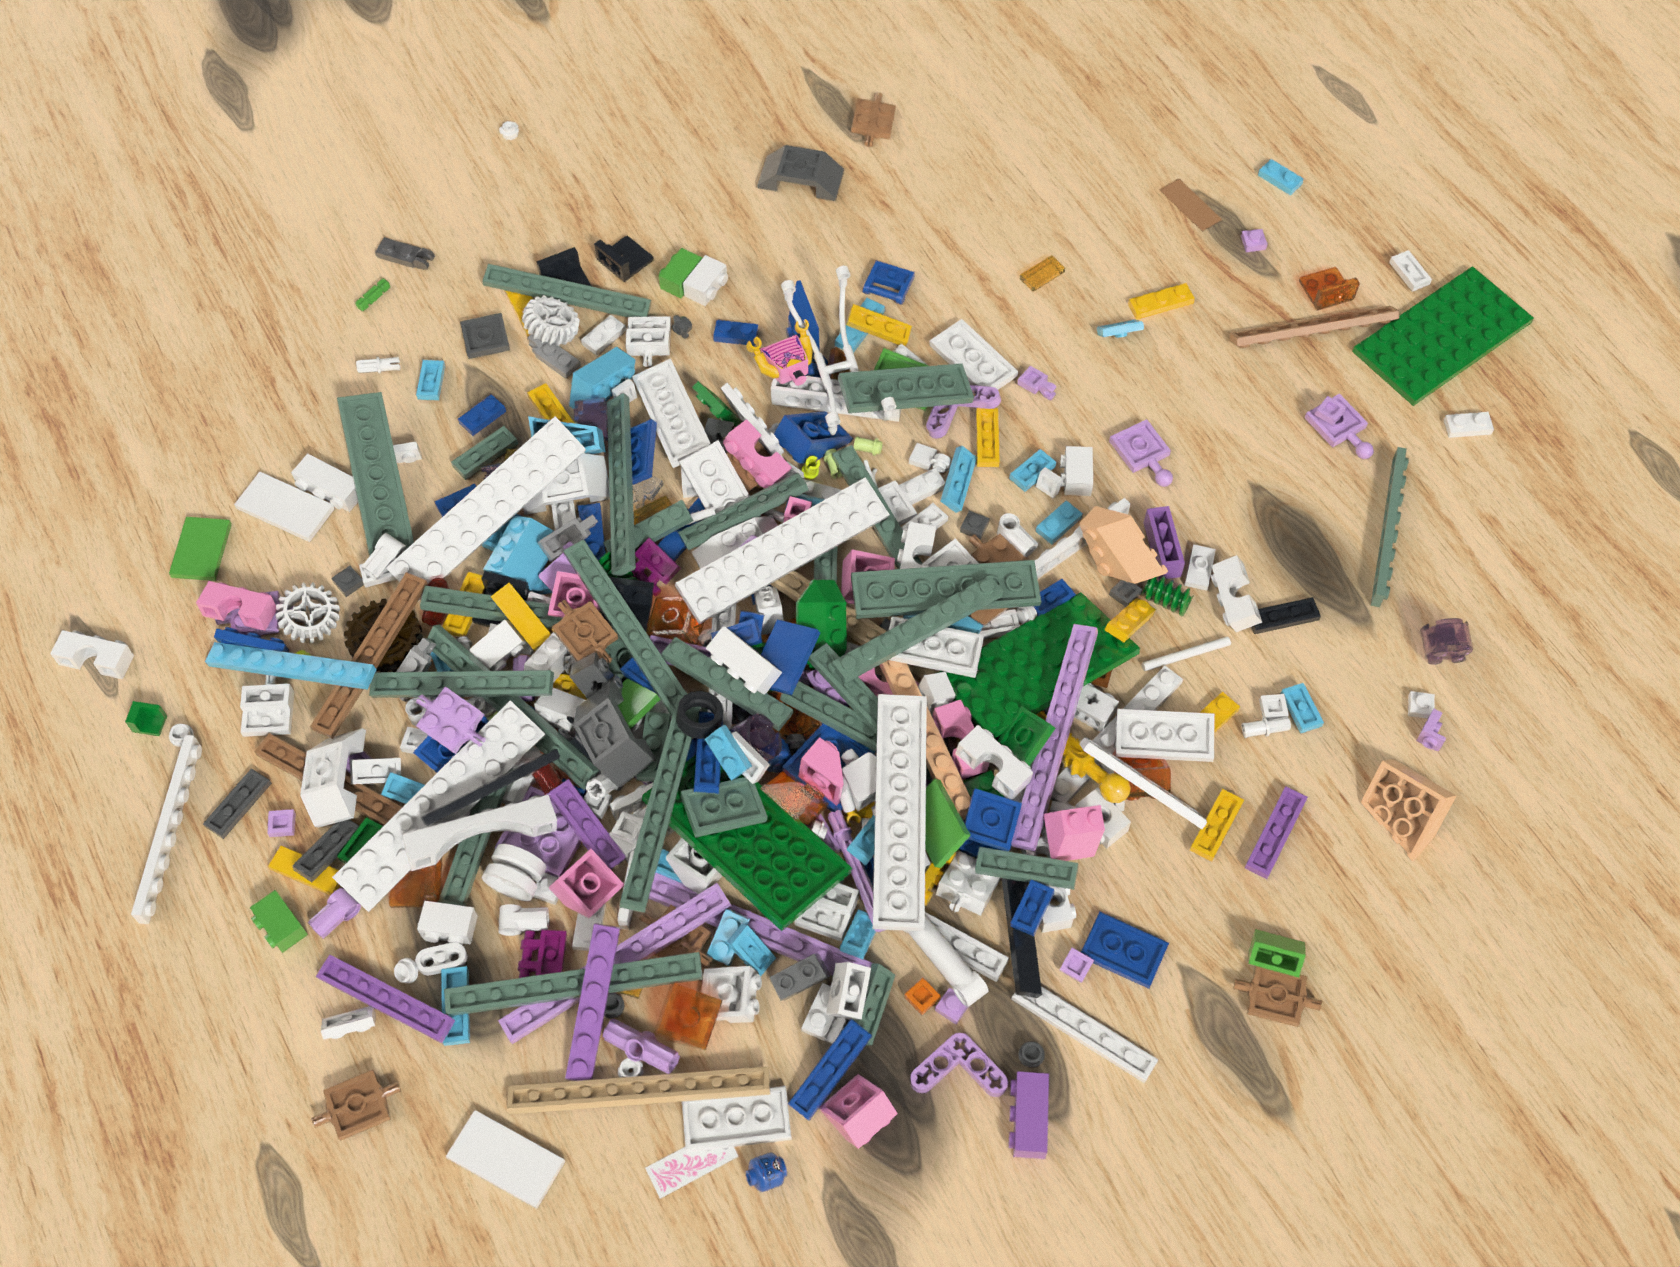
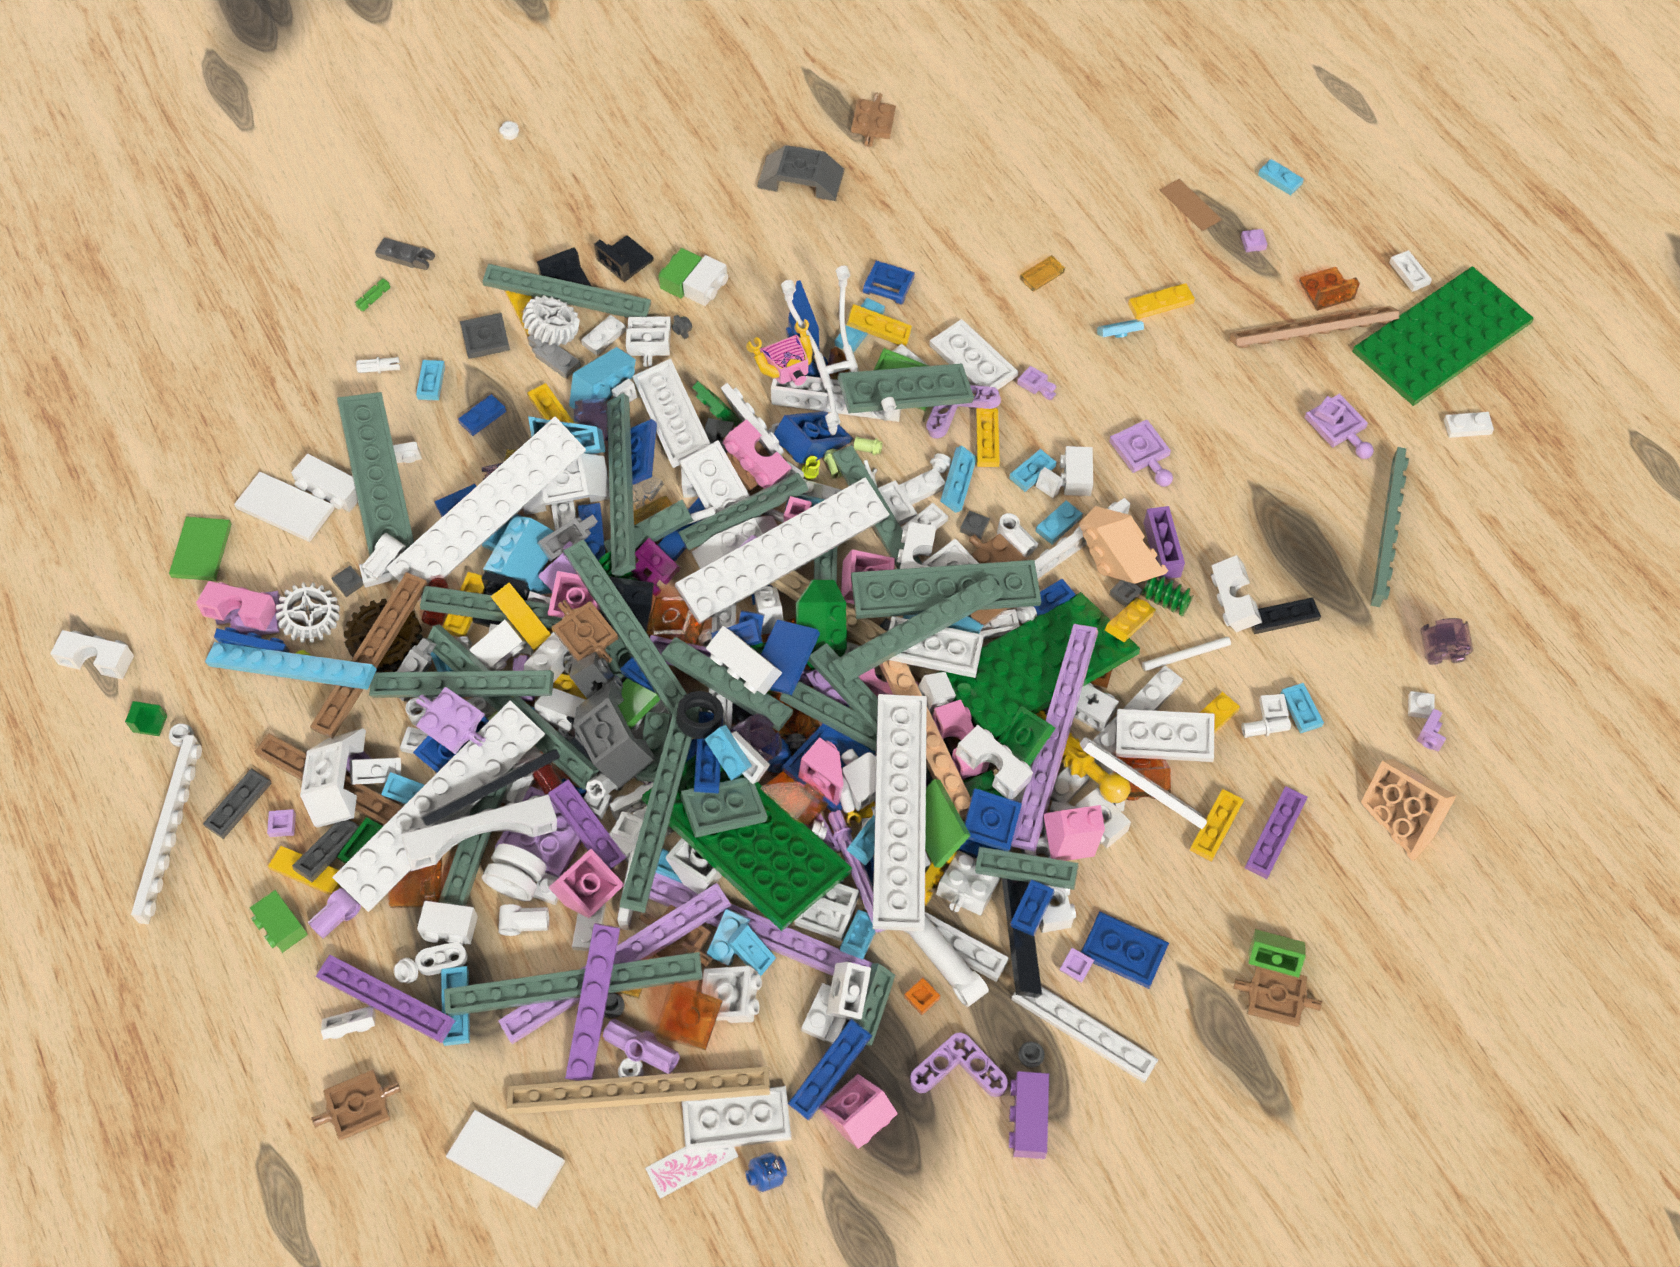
(267, 708): white plate -> none
(484, 452): sand green plate -> none
(550, 955): magenta plate -> none
(735, 332): blue plate -> none
(799, 976): dark grey brick -> none
(921, 456): white tile -> none
(951, 1007): lavender plate -> none
(1200, 567): white plate -> none

